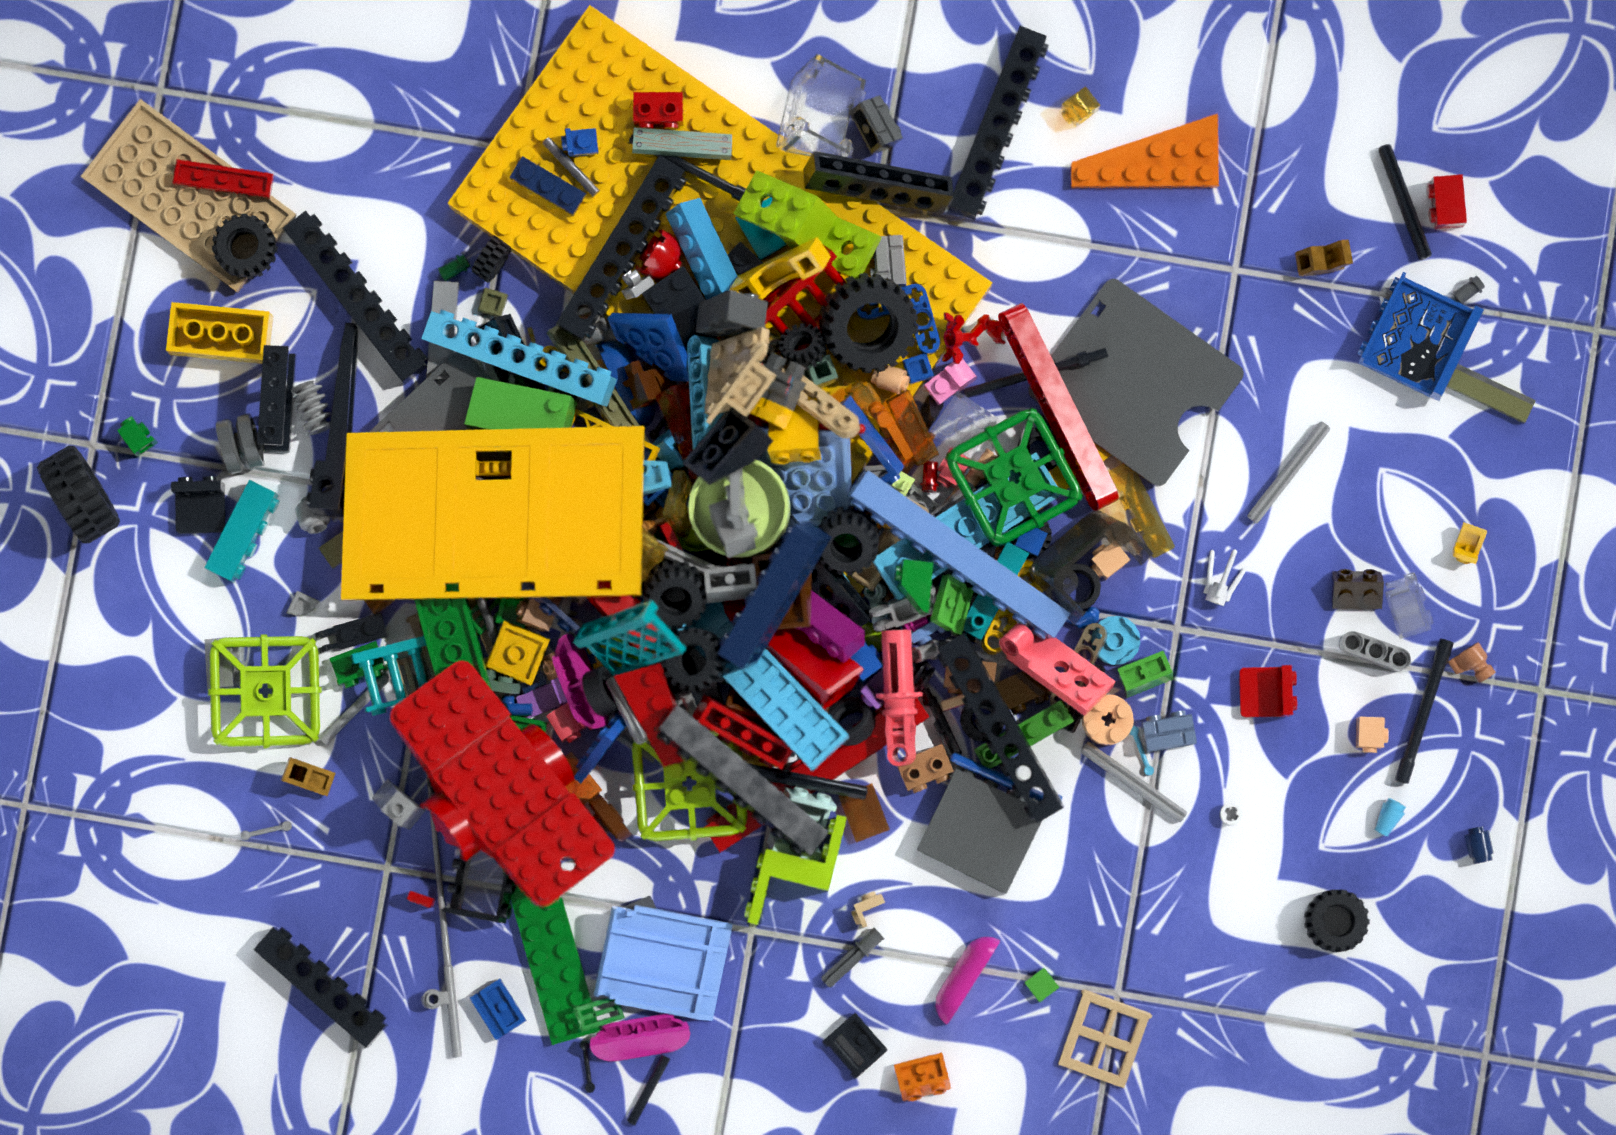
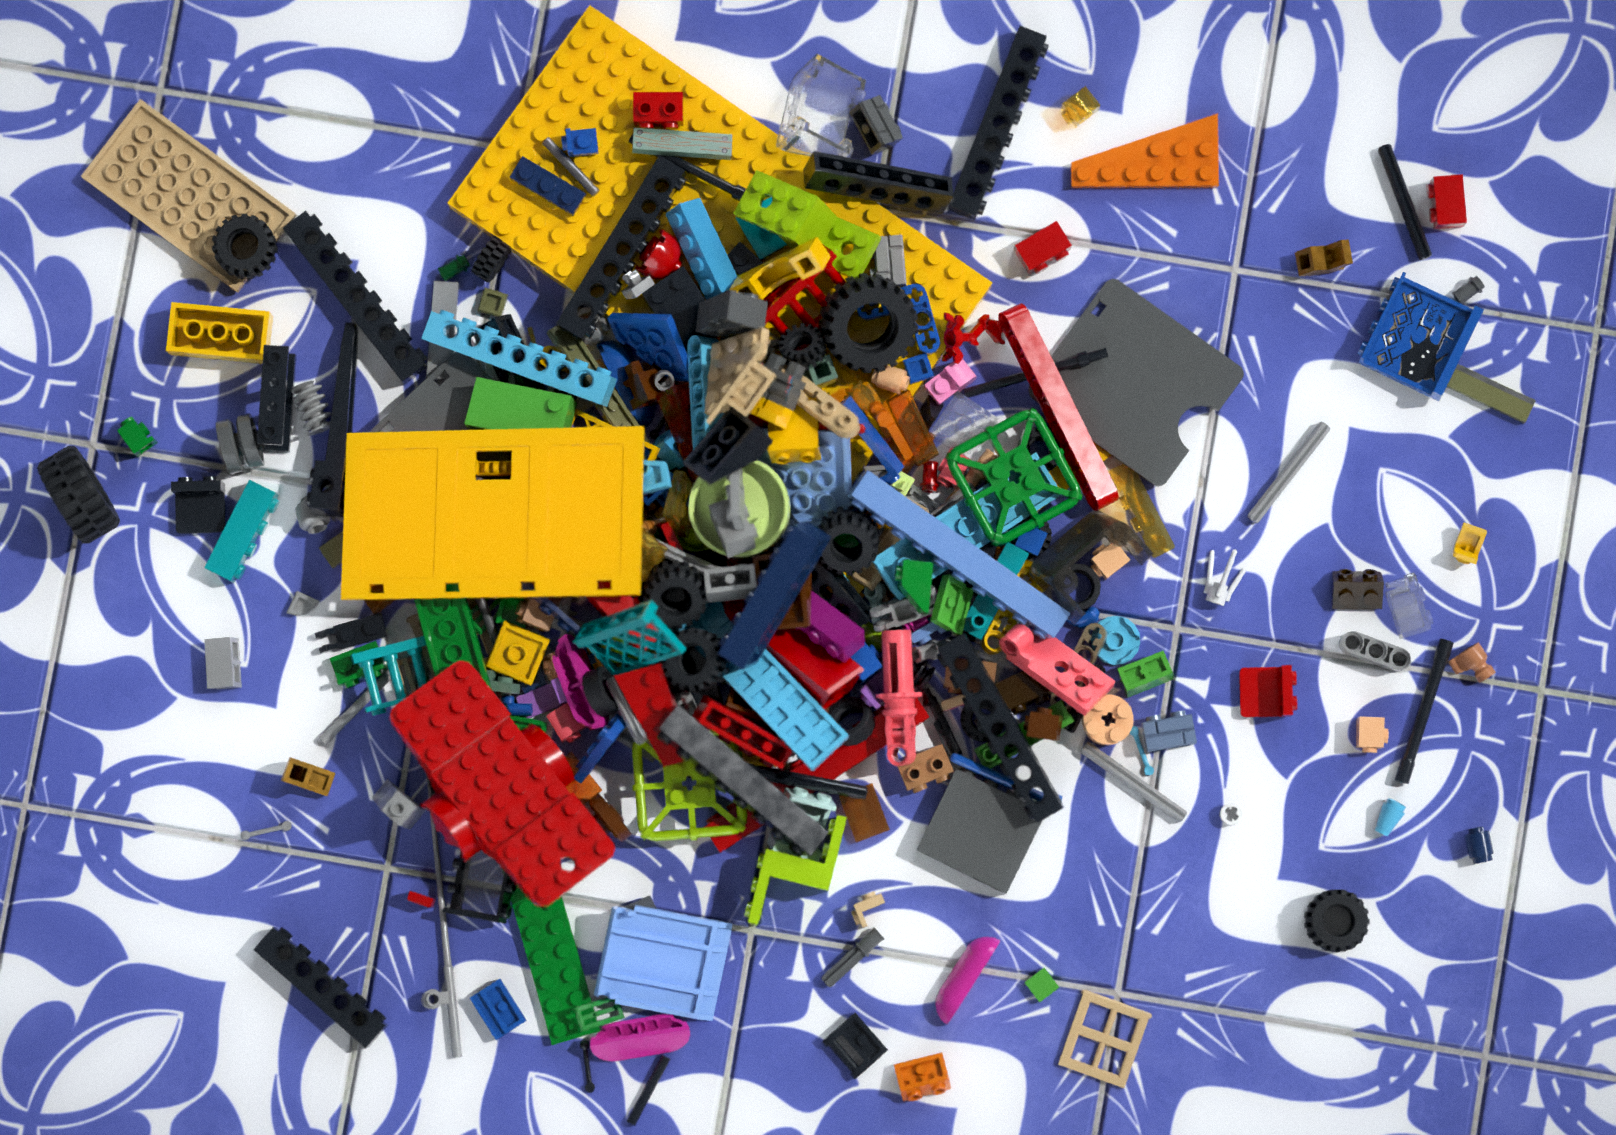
(223, 179): red tile -> none
(252, 679): lime plate -> none
(666, 383): none -> light grey hinge
(1043, 248): none -> red brick
(1043, 724): none -> reddish brown brick

